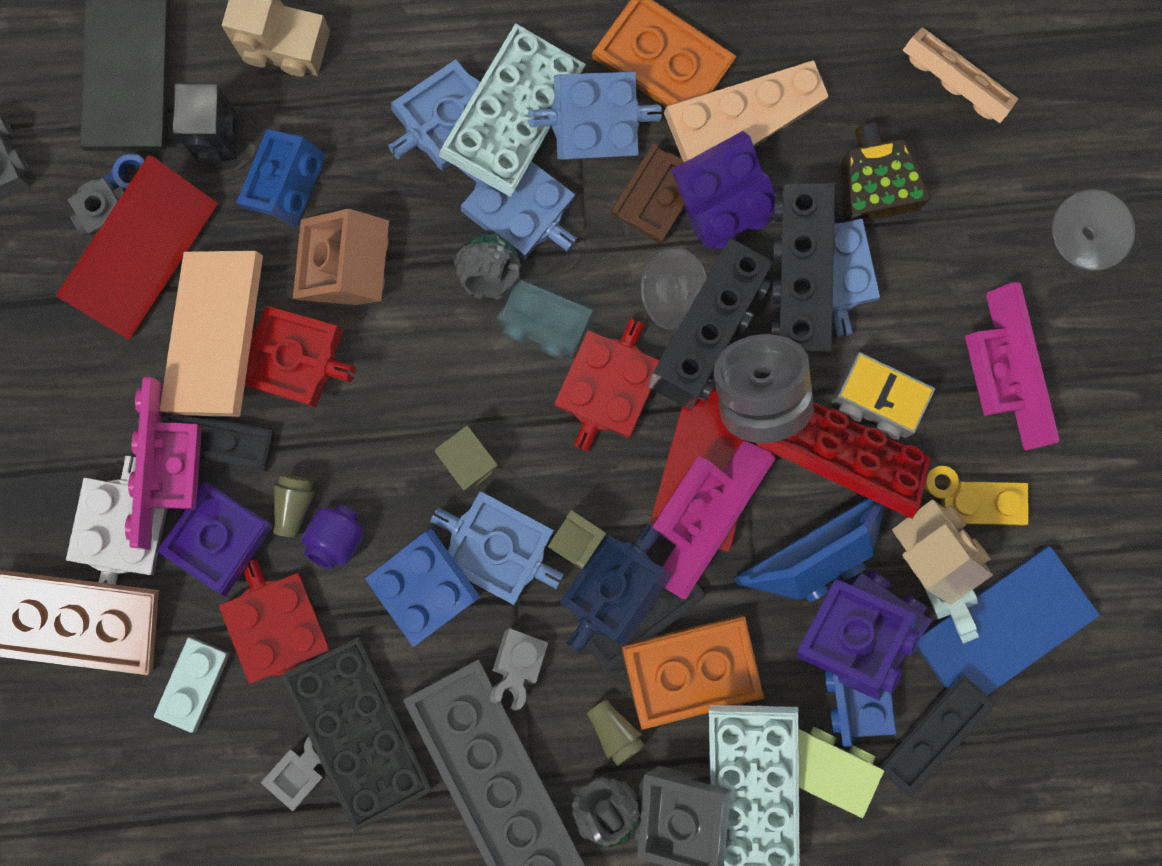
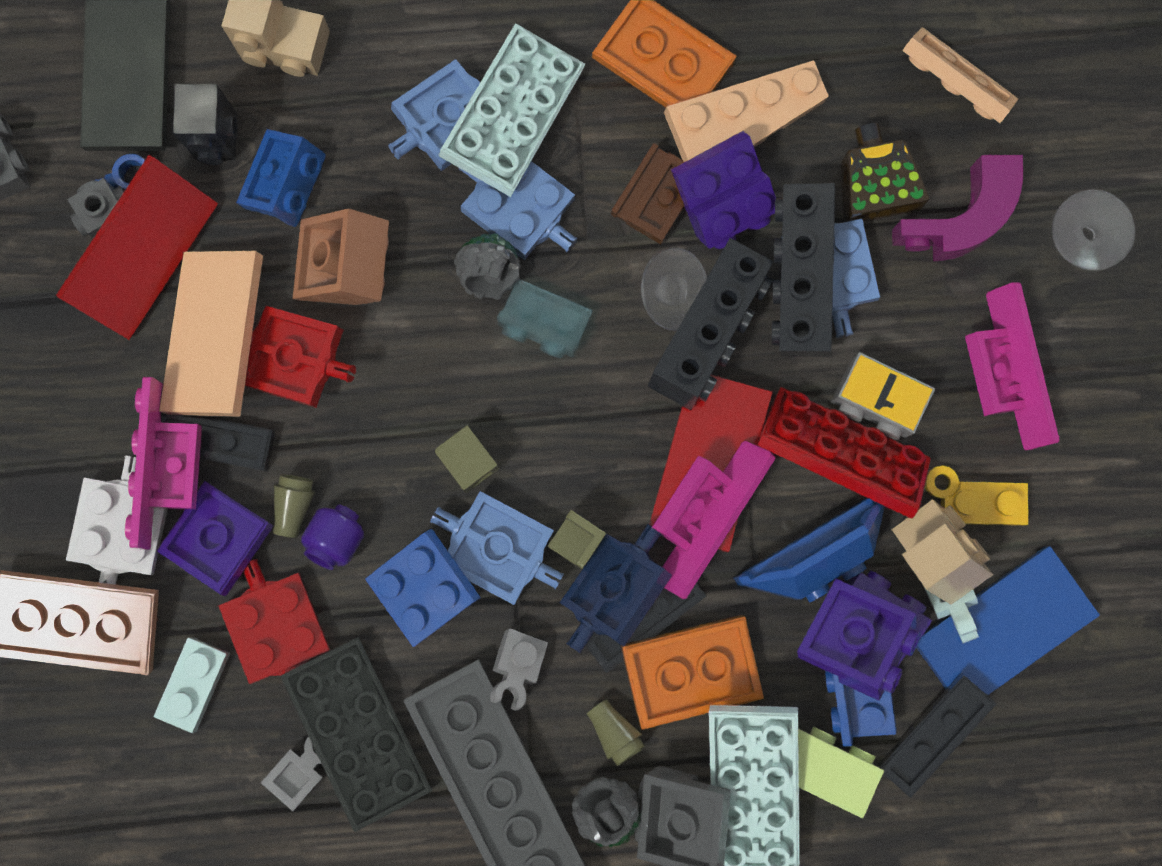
(595, 115): medium blue plate -> none
(607, 385): red plate -> none
(764, 388): flat silver wheel -> none
(994, 195): none -> magenta arch

